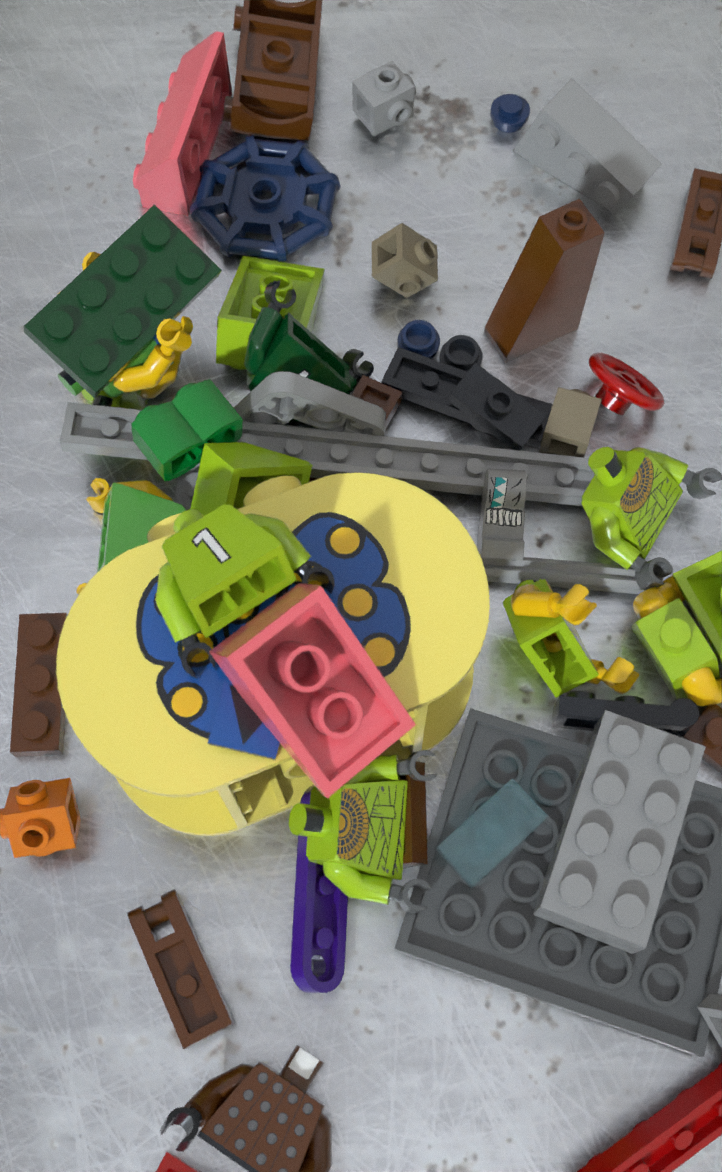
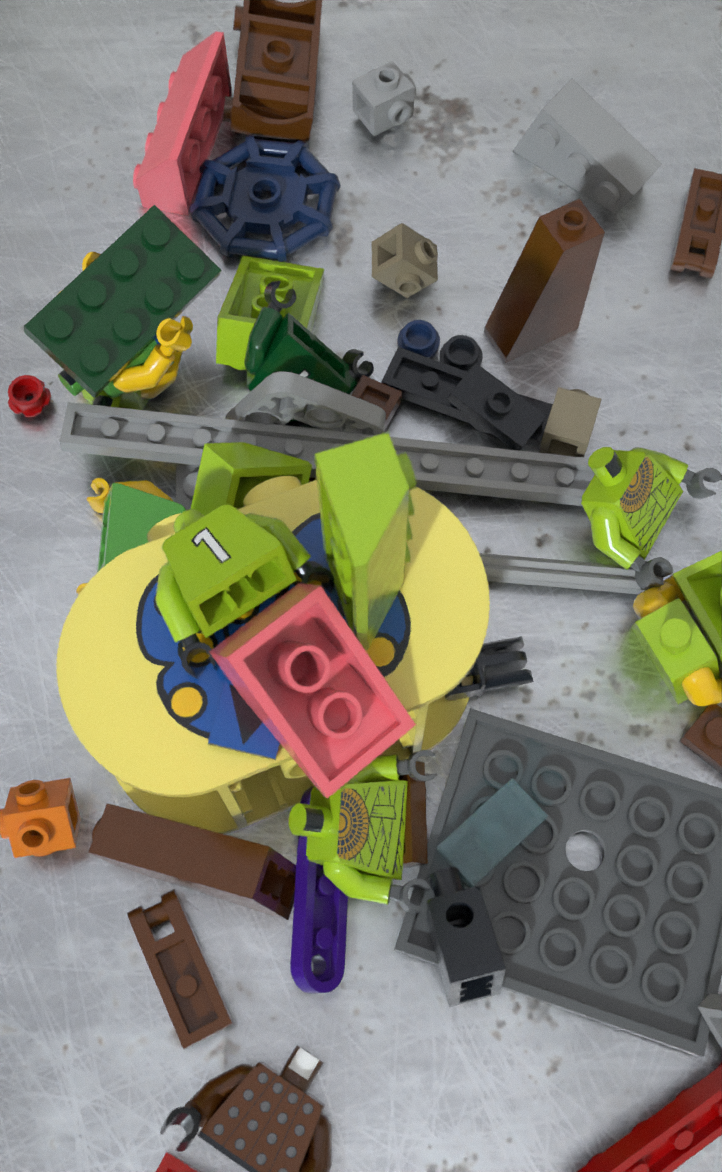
(24, 387): none -> red plate
(37, 705): reddish brown plate -> none
(176, 430): green brick -> none
(196, 859): none -> reddish brown slope
(366, 527): none -> lime slope
(467, 955): none -> black torso
(495, 668): none -> black arm
(502, 515): light grey leg -> none
(509, 112): dark blue plate -> none
(550, 641): torso -> none
(582, 711): black plate -> none
(620, 832): light grey brick -> none
(623, 385): red piece -> none

